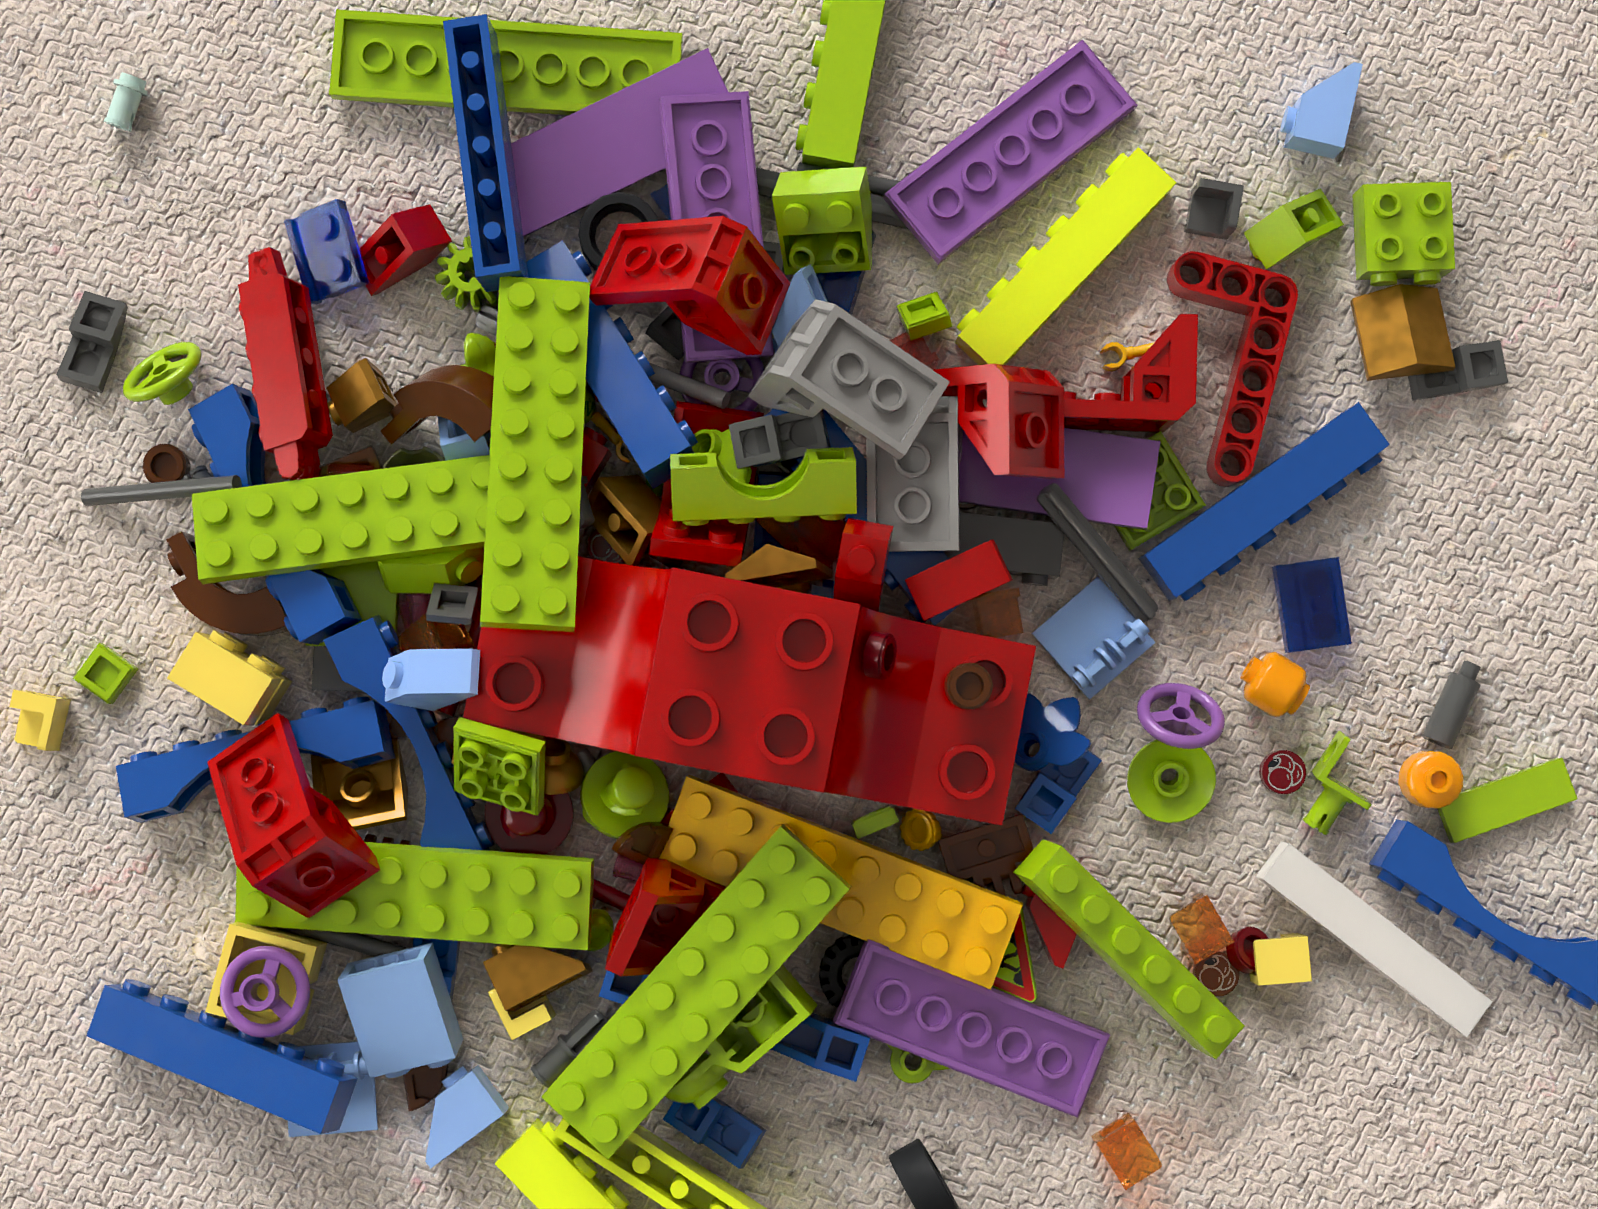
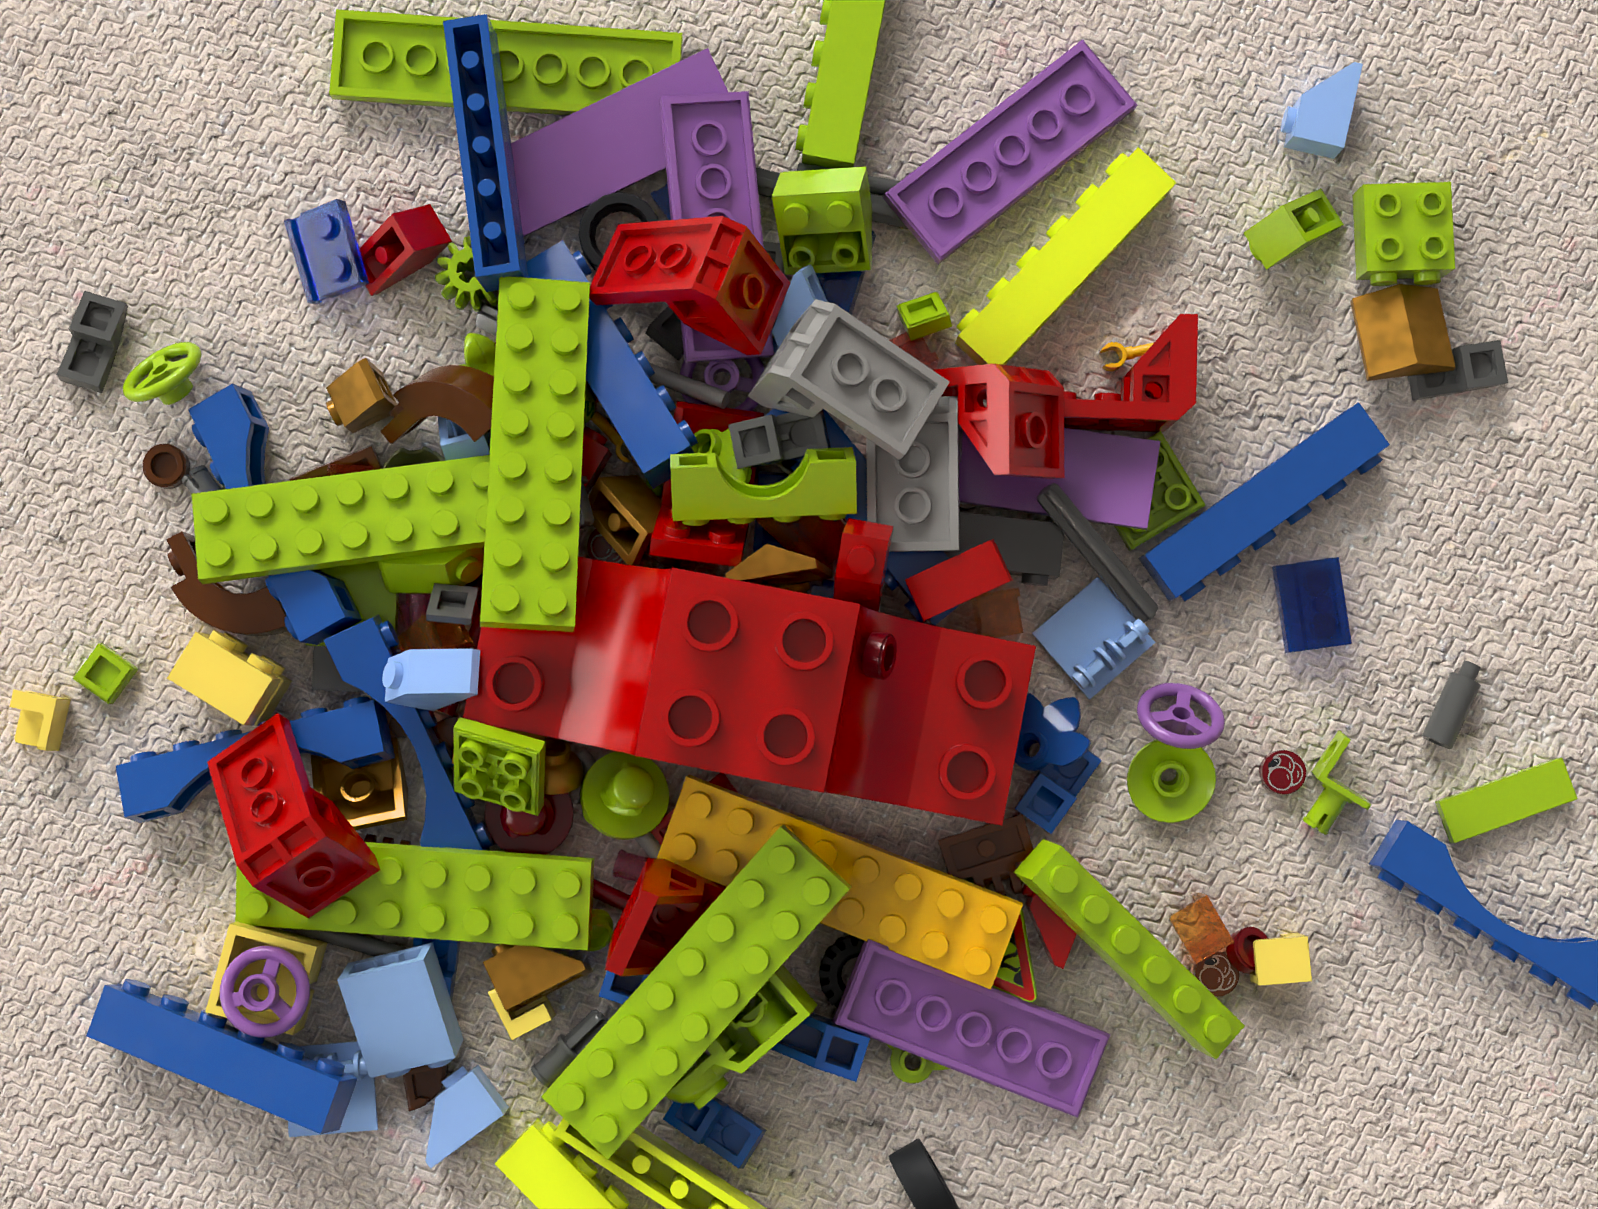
(125, 101): light aqua pin -> none
(157, 490): dark grey bar -> none
(284, 366): red hinge -> none
(643, 841): reddish brown tile -> none
(874, 821): lime tile -> none
(920, 829): yellow piece -> none
(968, 686): reddish brown tile -> none
(1127, 1151): clear orange panel -> none
(1214, 208): dark grey panel -> none
(1248, 356): red beam -> none
(1275, 684): light orange head -> none
(1373, 938): white slope -> none
(1430, 779): light orange head -> none

